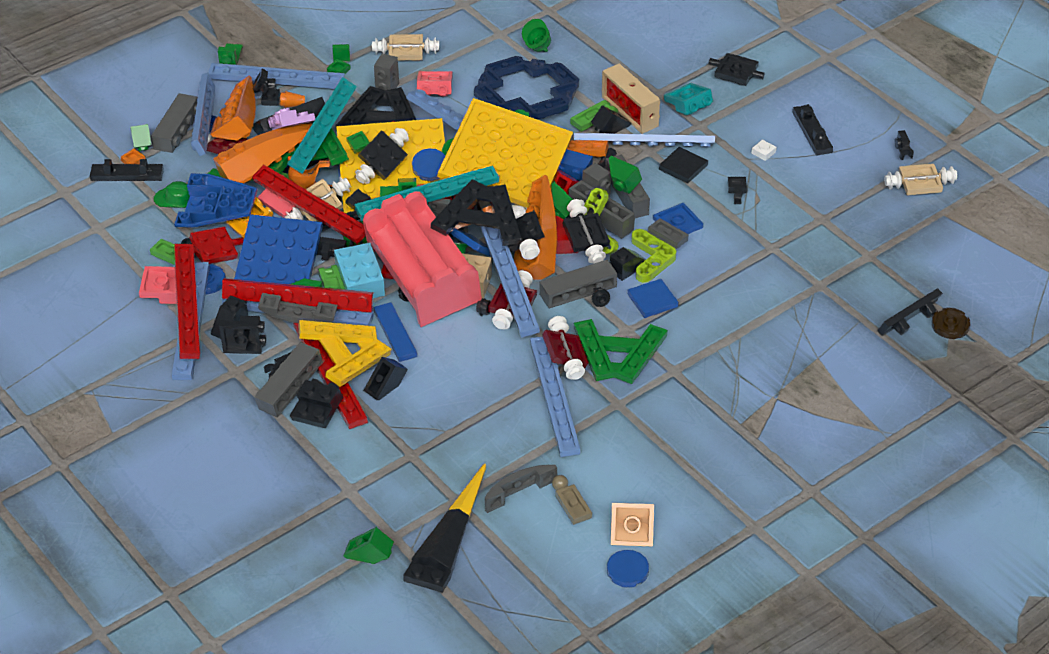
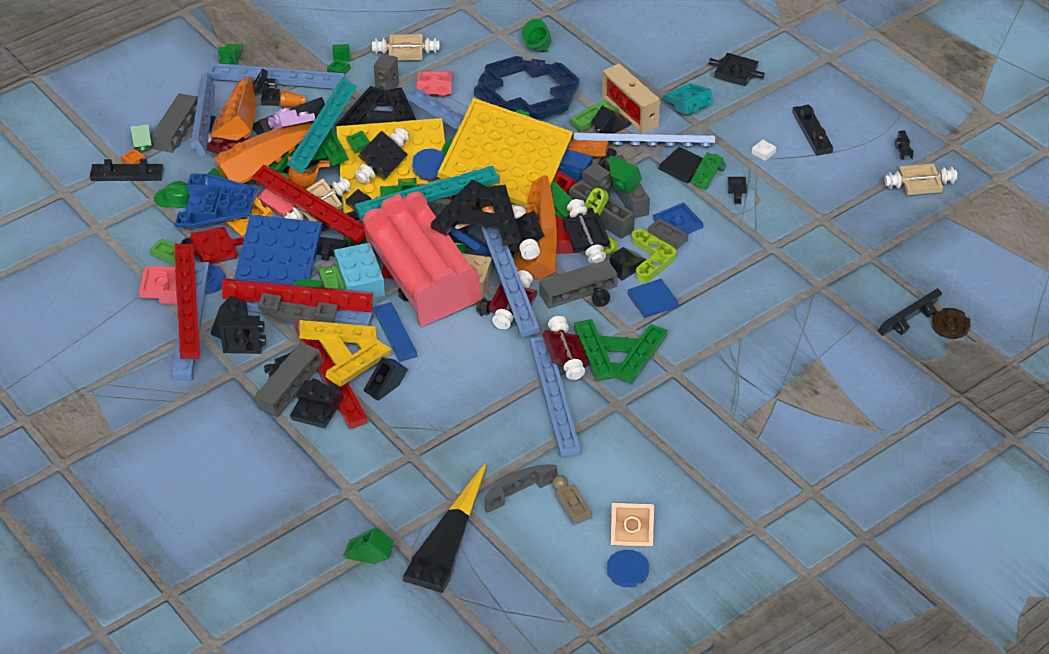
(707, 170): none -> green bracket

